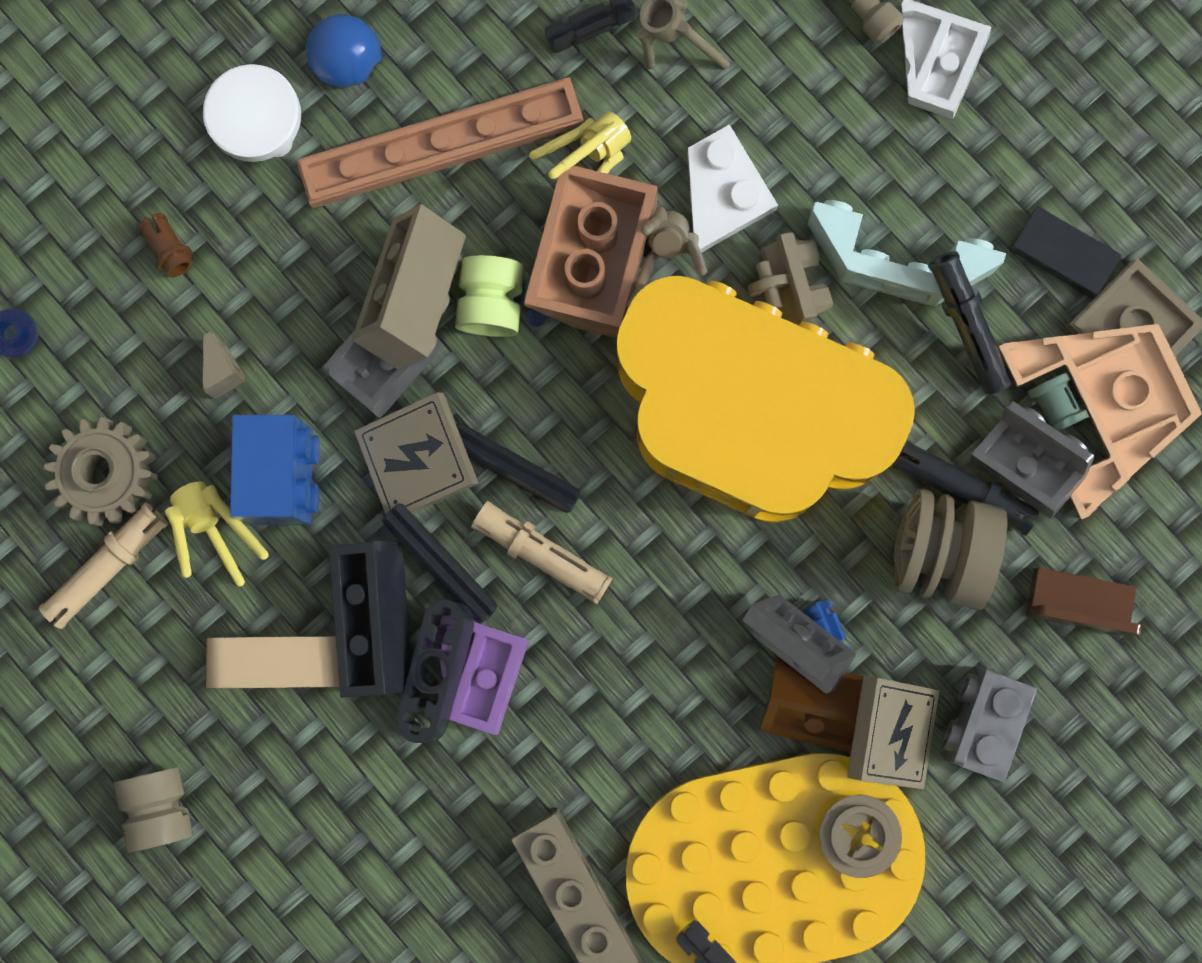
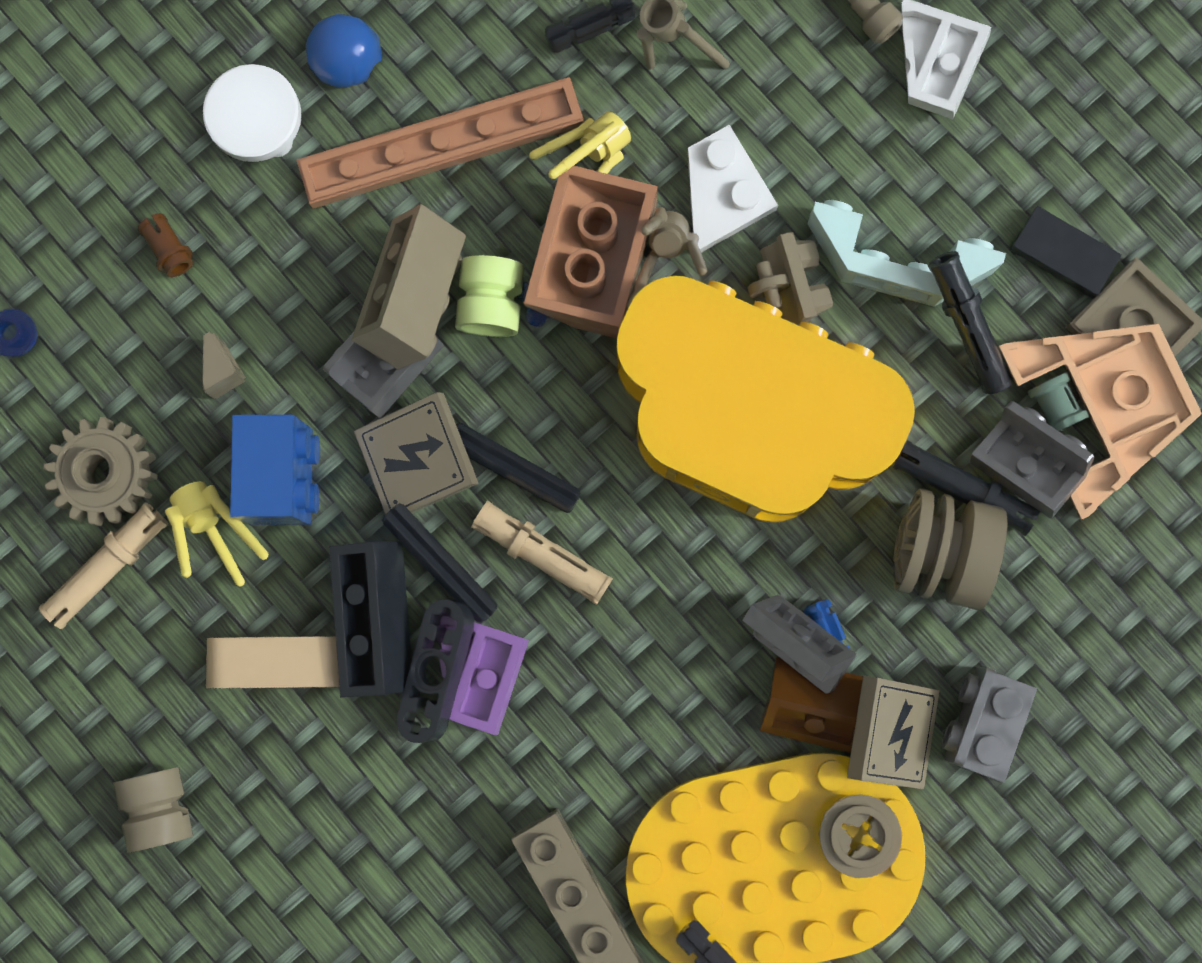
(1082, 602): reddish brown panel -> none

